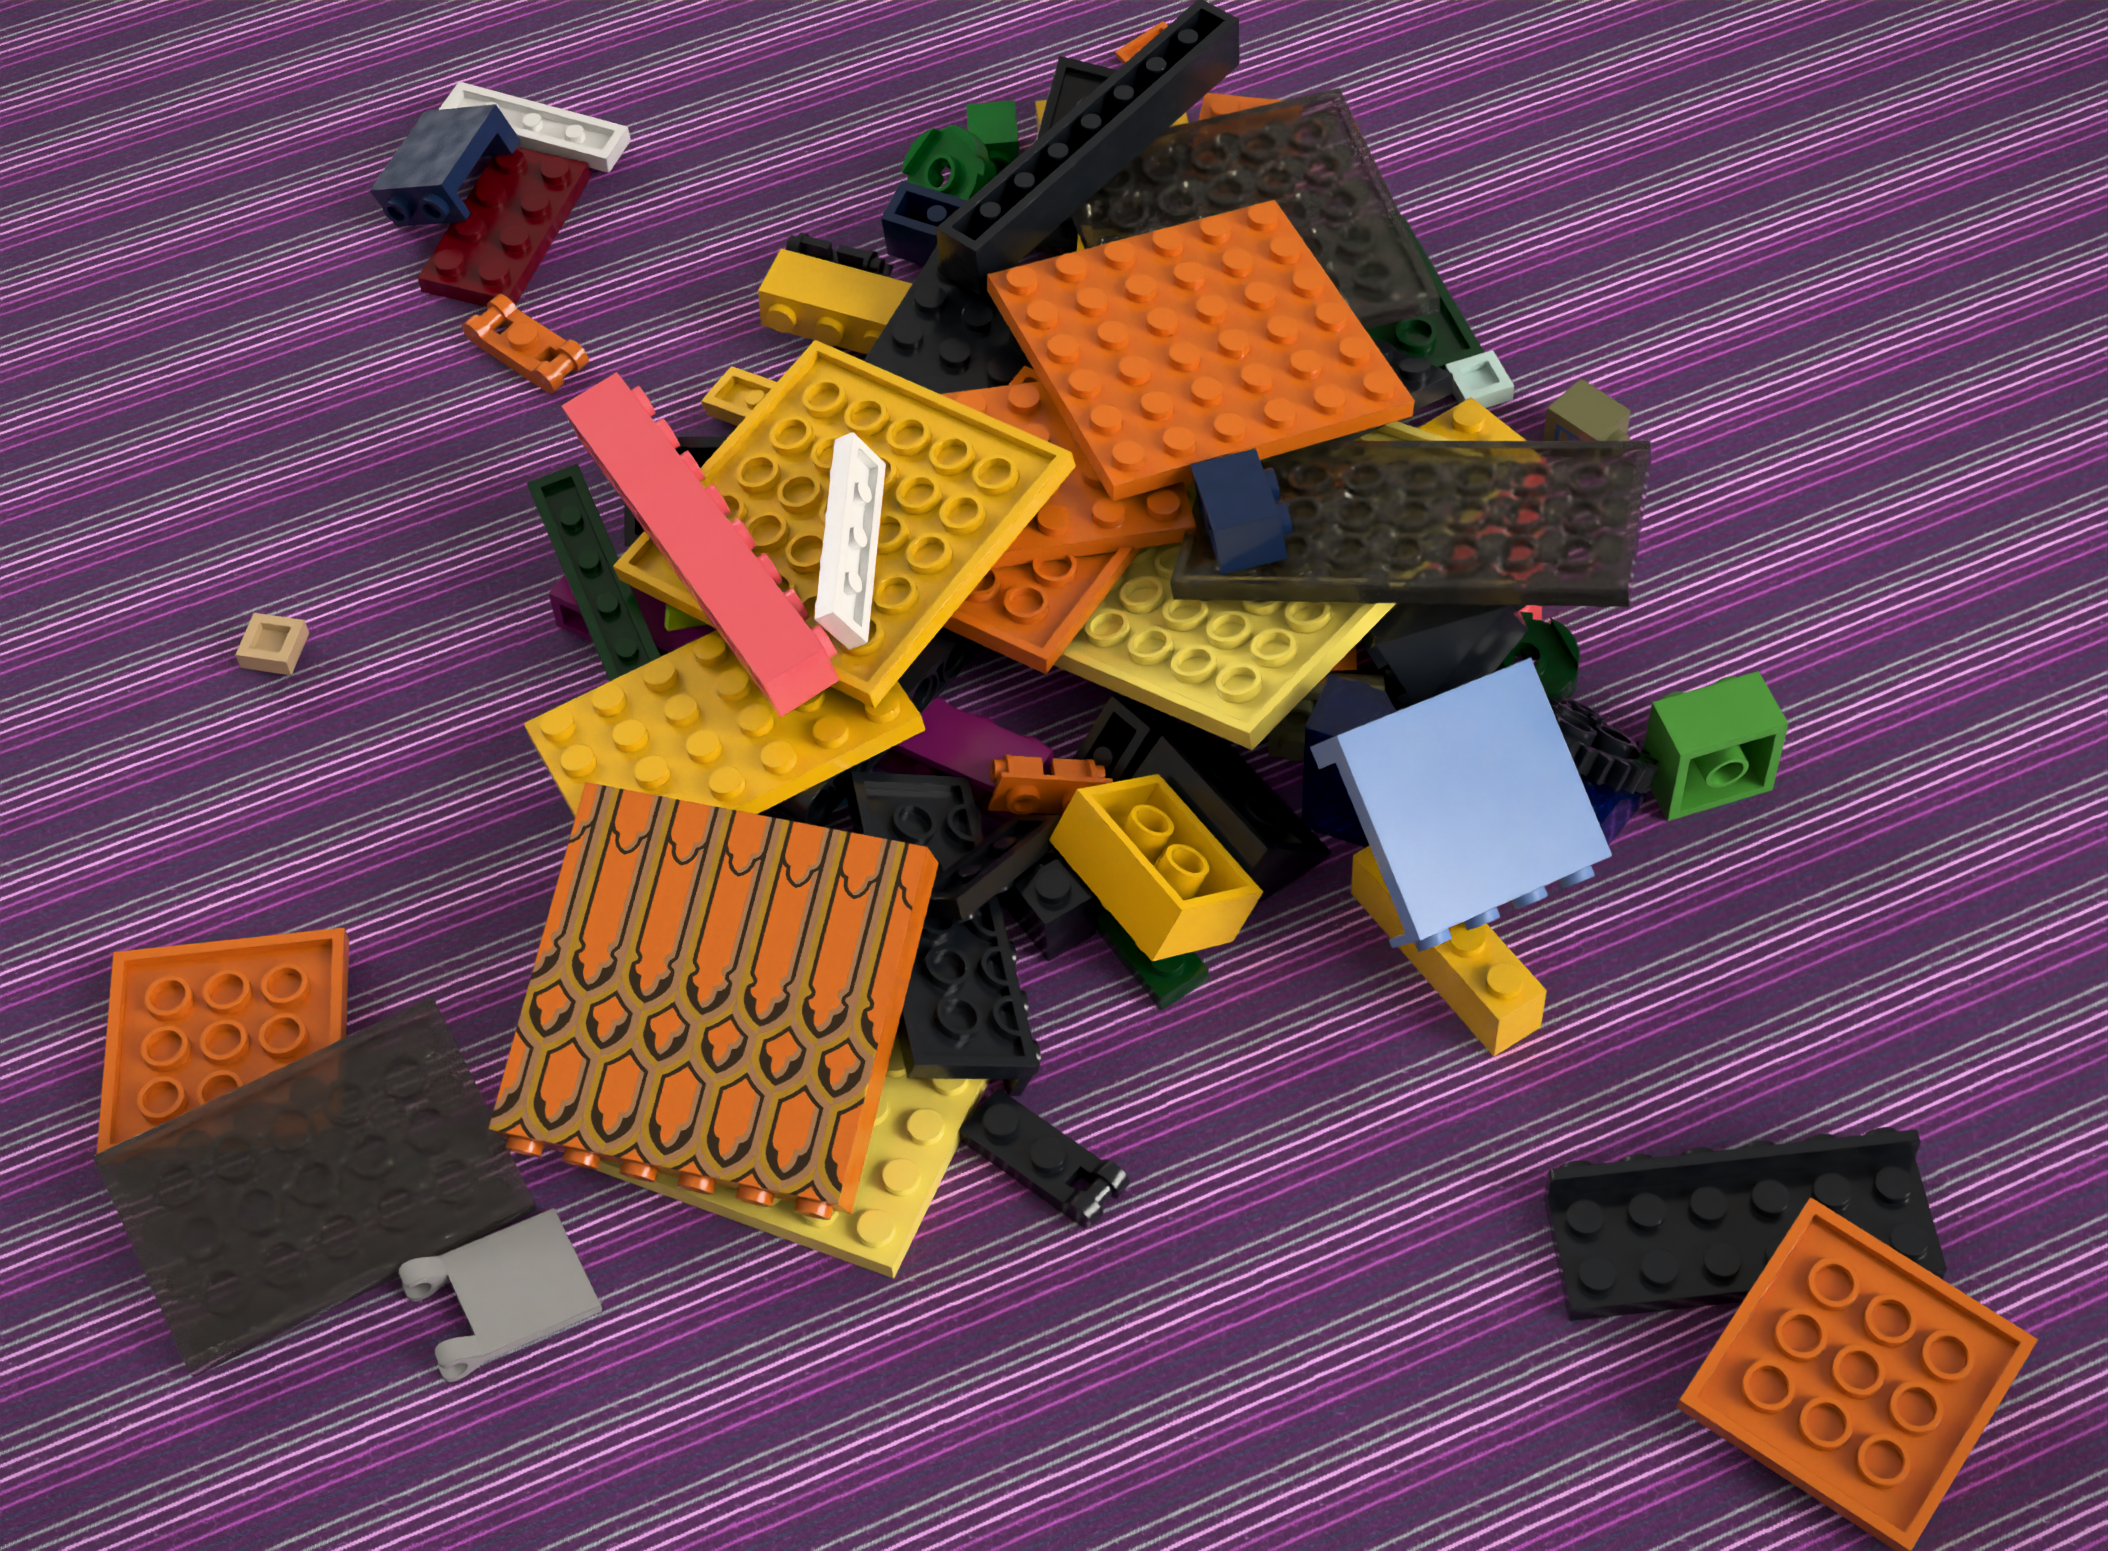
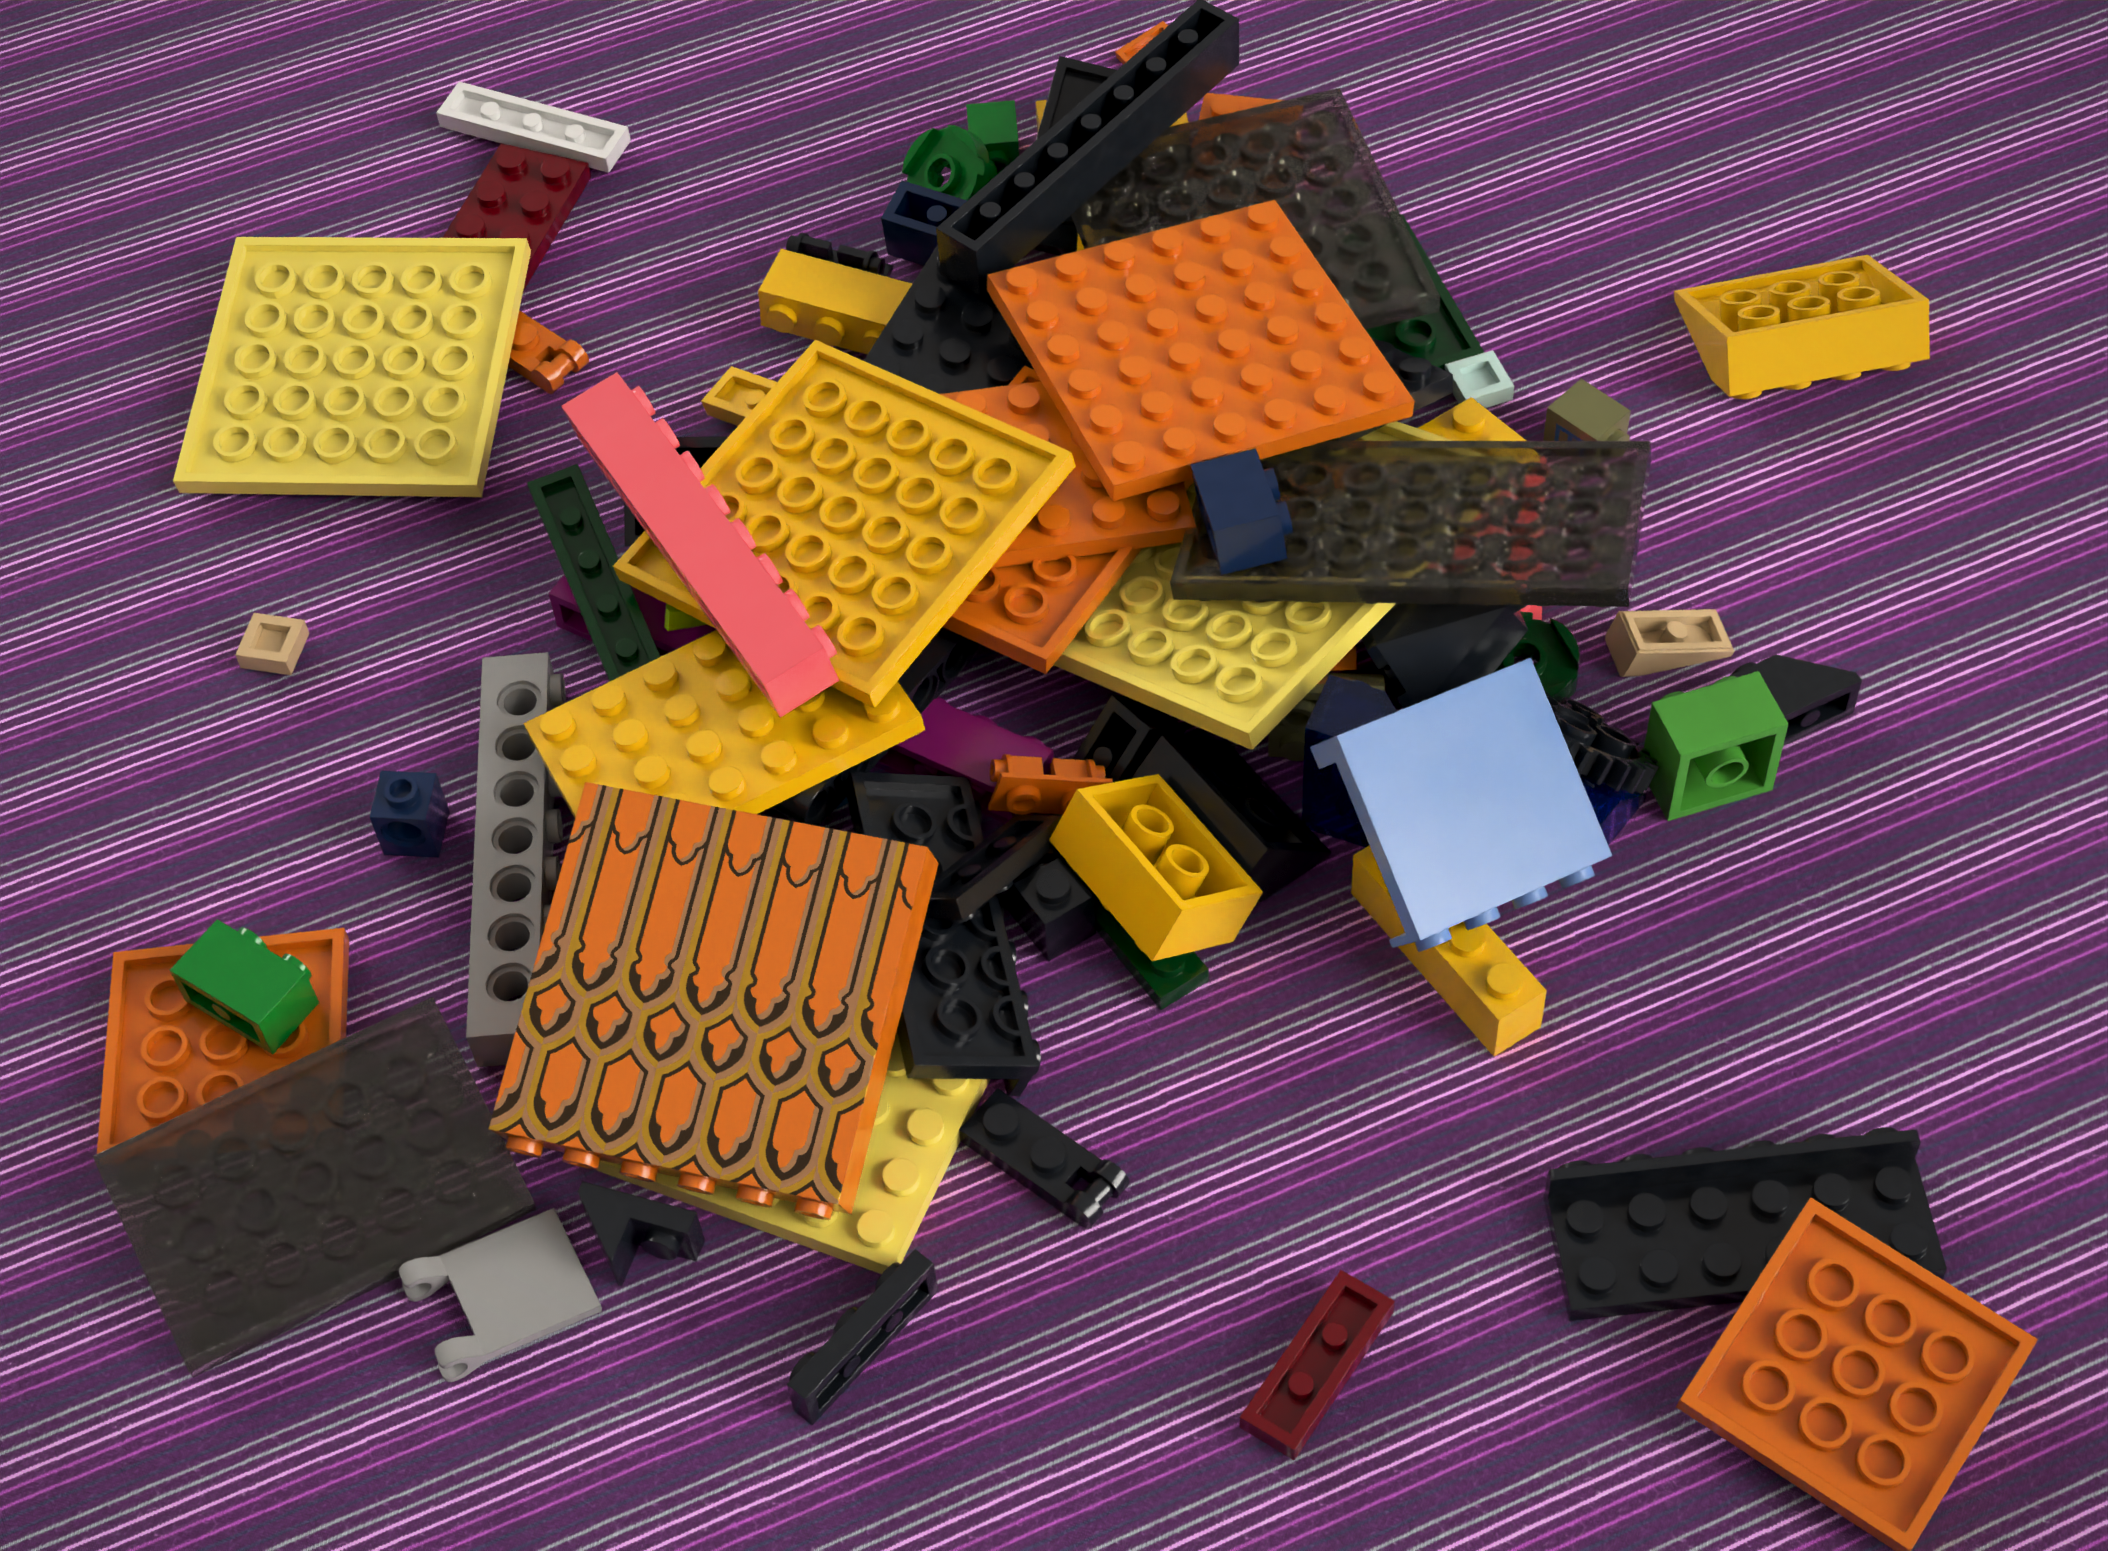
(246, 985): none -> green brick
(355, 367): none -> light yellow plate
(409, 814): none -> dark blue brick
(436, 159): dark blue panel -> none
(507, 777): none -> light grey brick
(630, 1221): none -> black slope
(850, 541): white plate -> none
(861, 1336): none -> black plate
(1317, 1364): none -> dark red plate
(1665, 640): none -> tan slope
(1805, 325): none -> yellow slope
(1806, 692): none -> black slope

